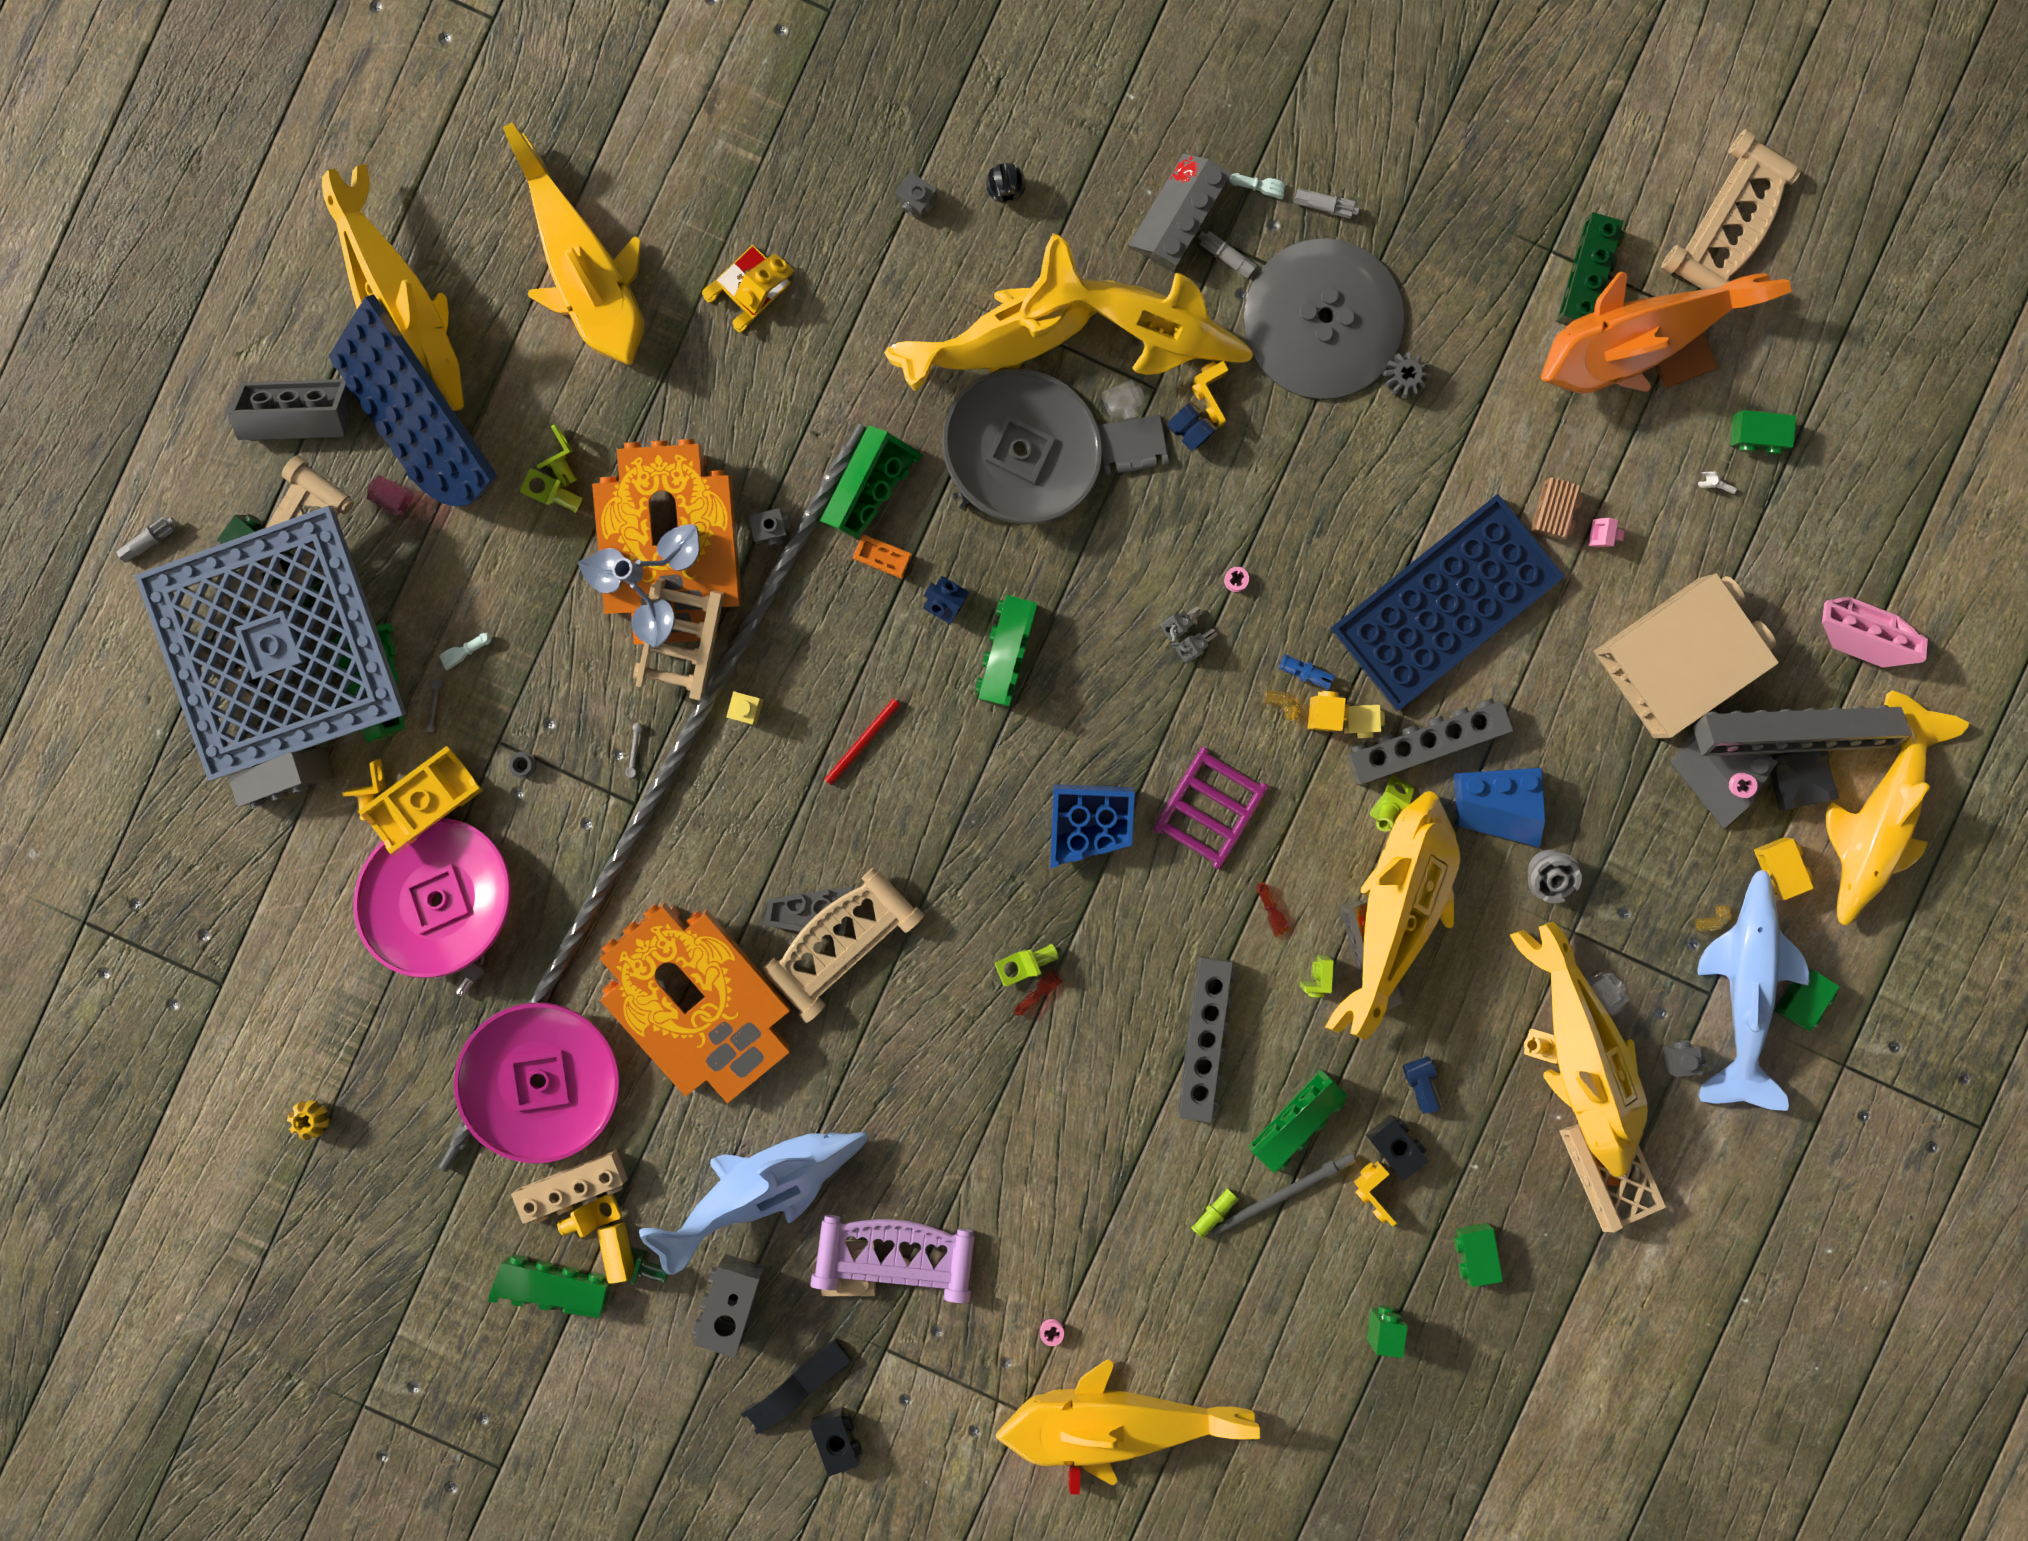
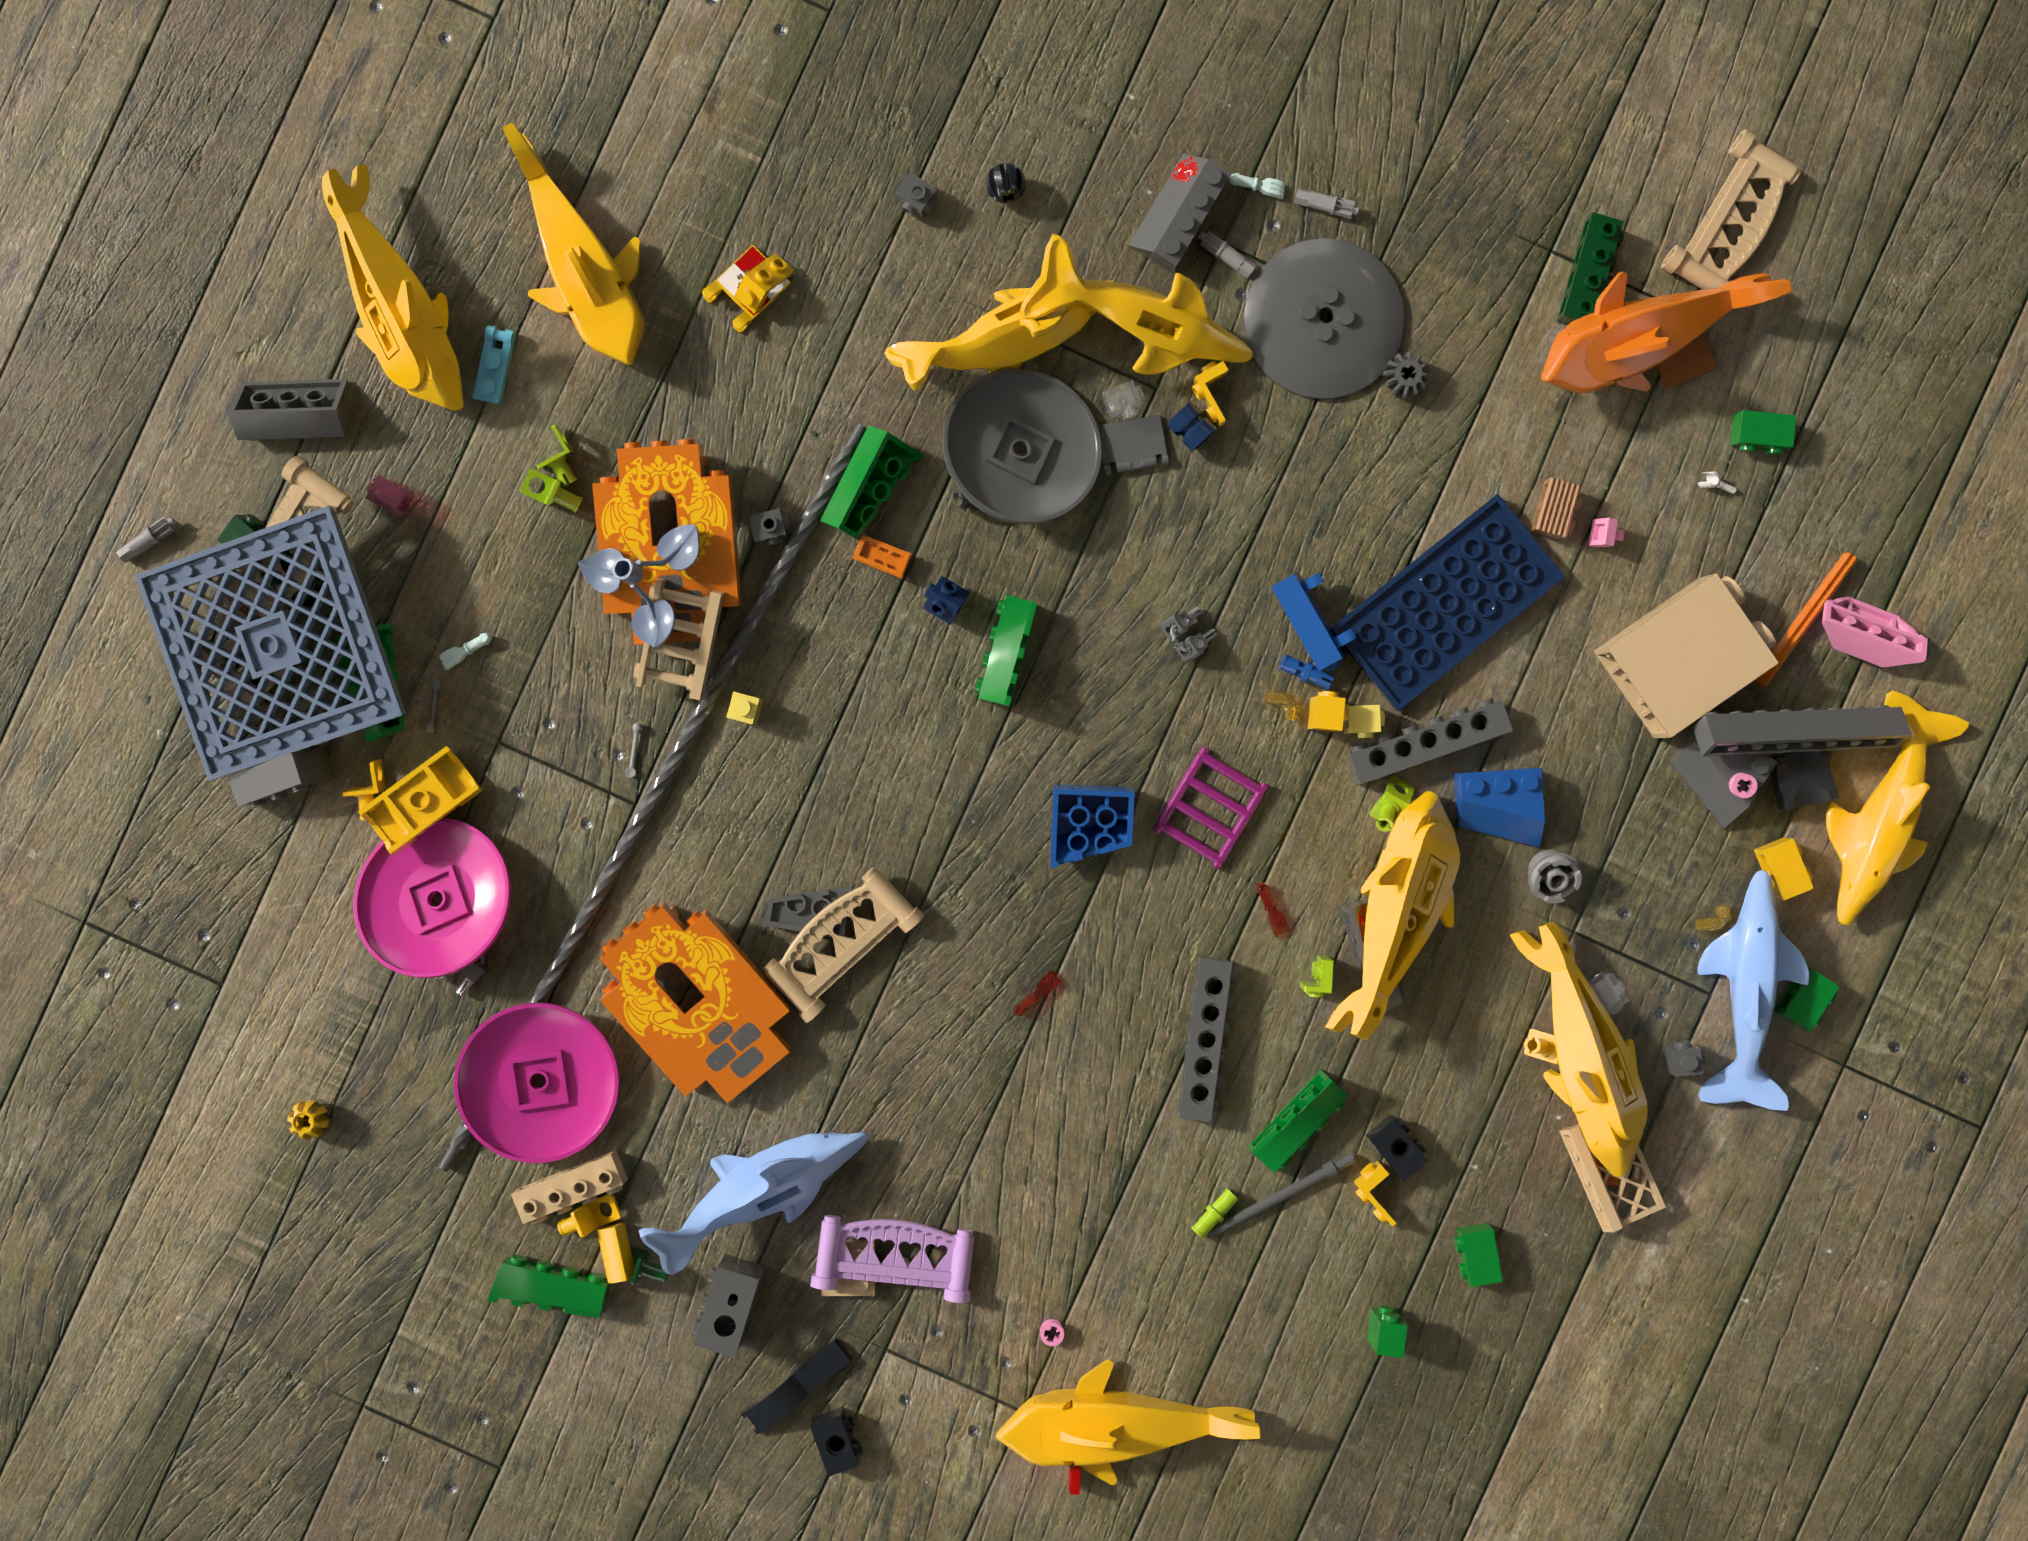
(409, 408): dark blue plate -> none
(494, 365): none -> medium azure plate
(515, 768): dark grey plate -> none
(862, 742): red bar -> none
(1027, 962): lime bracket -> none
(1234, 588): bright pink bush -> none
(1309, 621): none -> blue brick
(1421, 1078): dark blue piece -> none
(1808, 615): none -> orange axle

